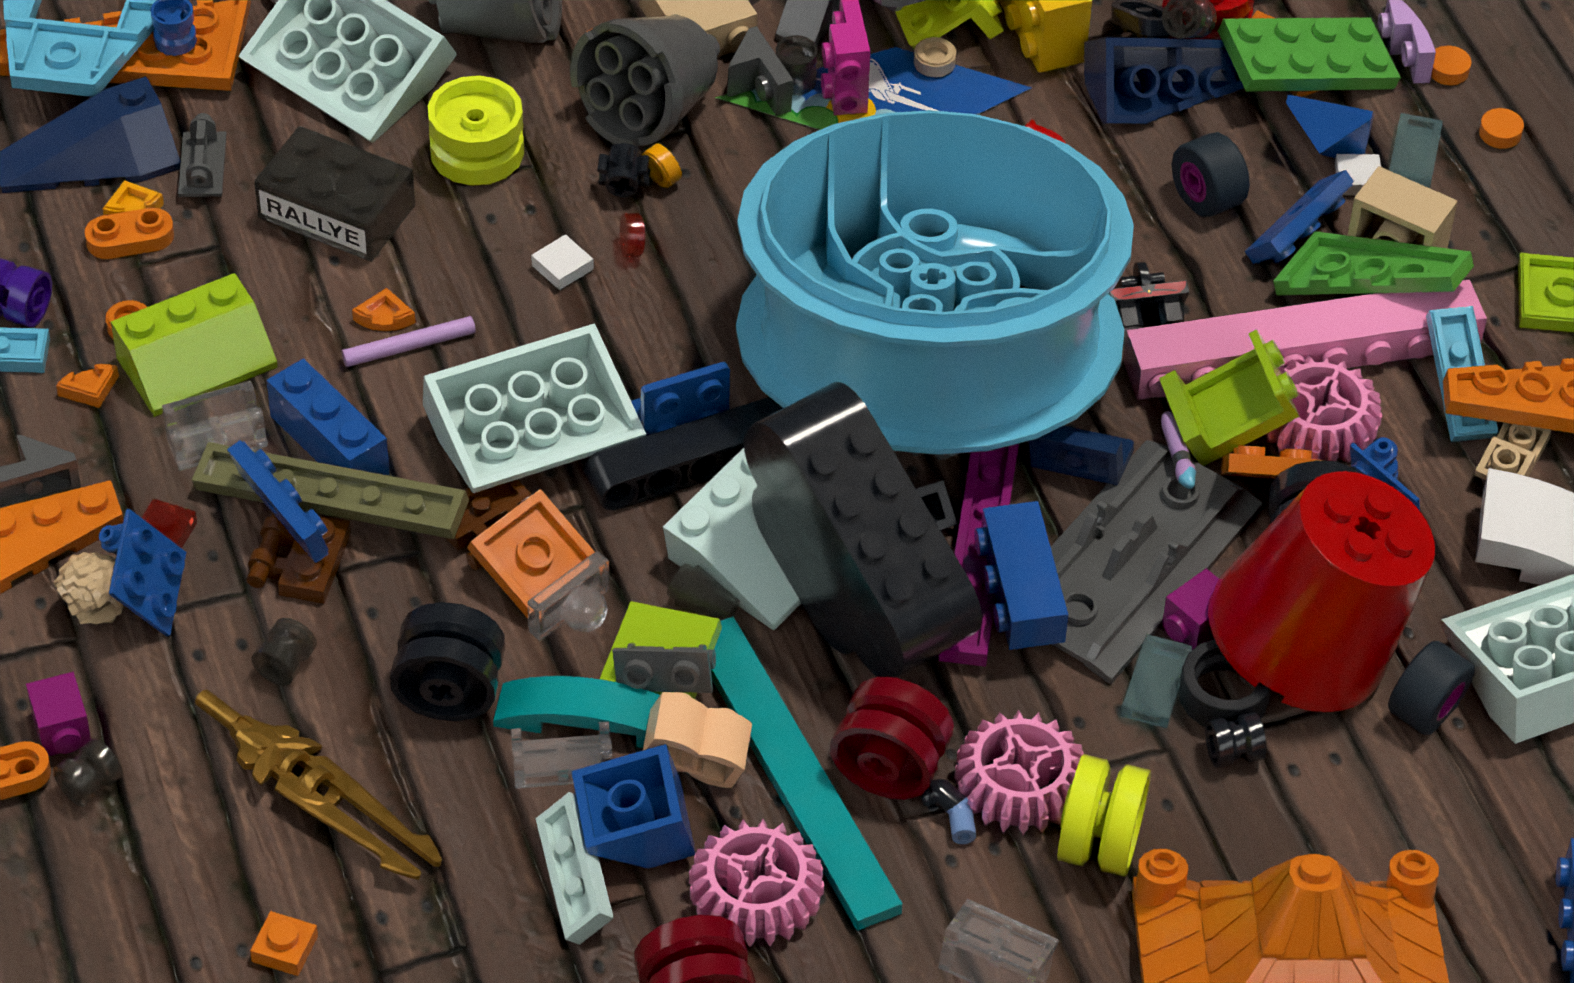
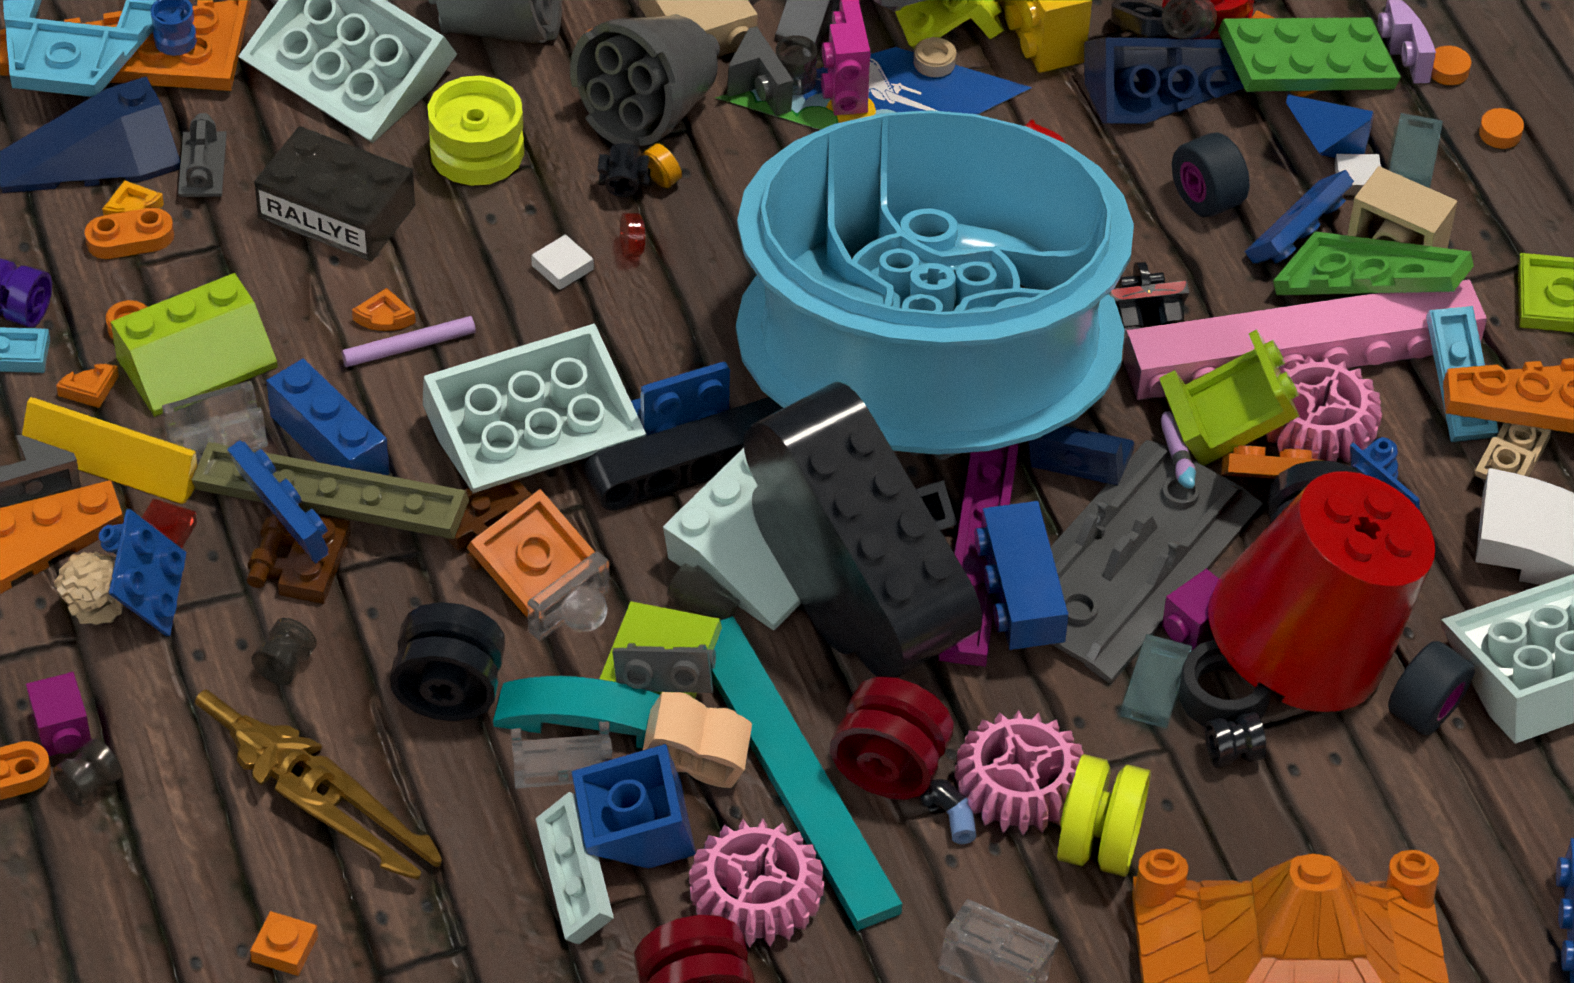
(114, 450): none -> yellow slope

